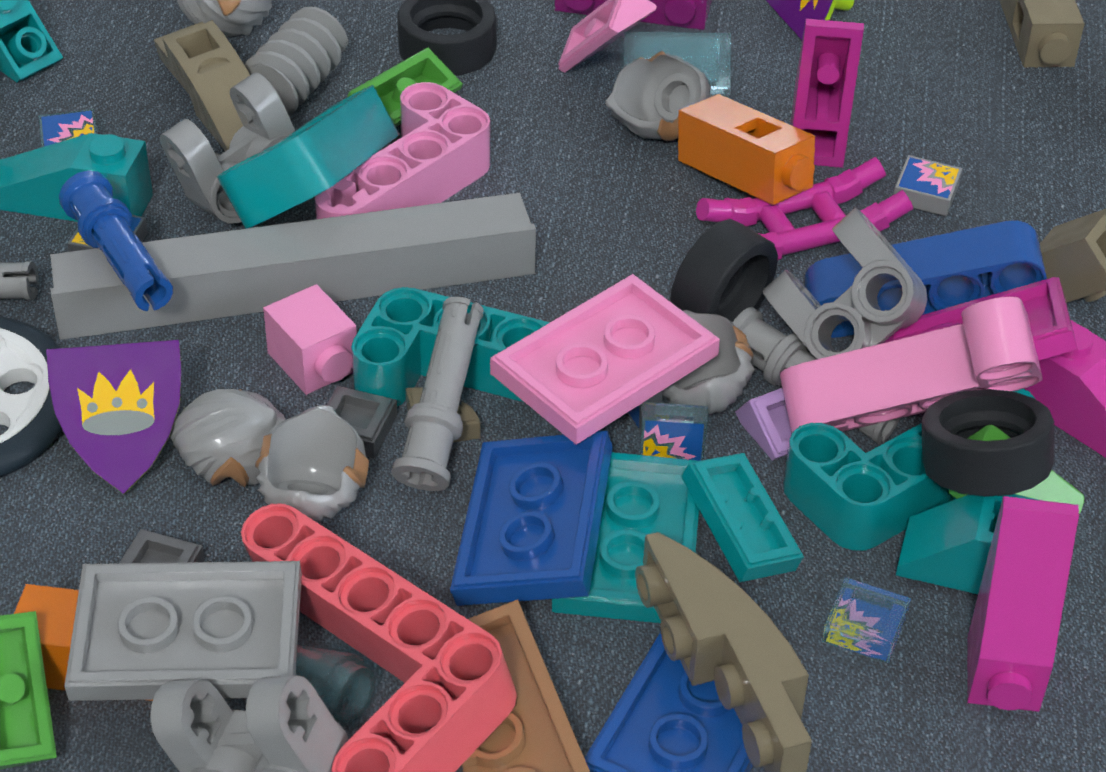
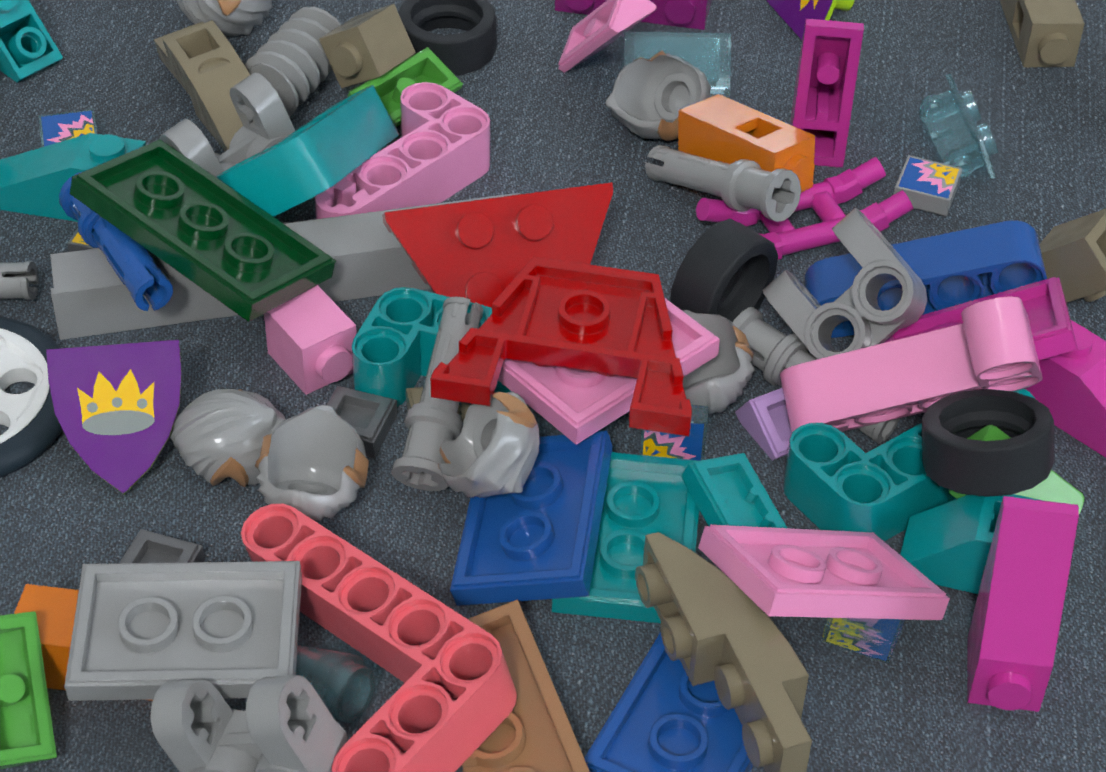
(203, 229): none -> dark green tile
(367, 46): none -> dark tan brick
(485, 243): none -> red wing
(493, 448): none -> light grey hair
(581, 321): none -> red wing
(739, 184): none -> light grey pin
(822, 573): none -> bright pink tile
(953, 129): none -> clear light blue hinge

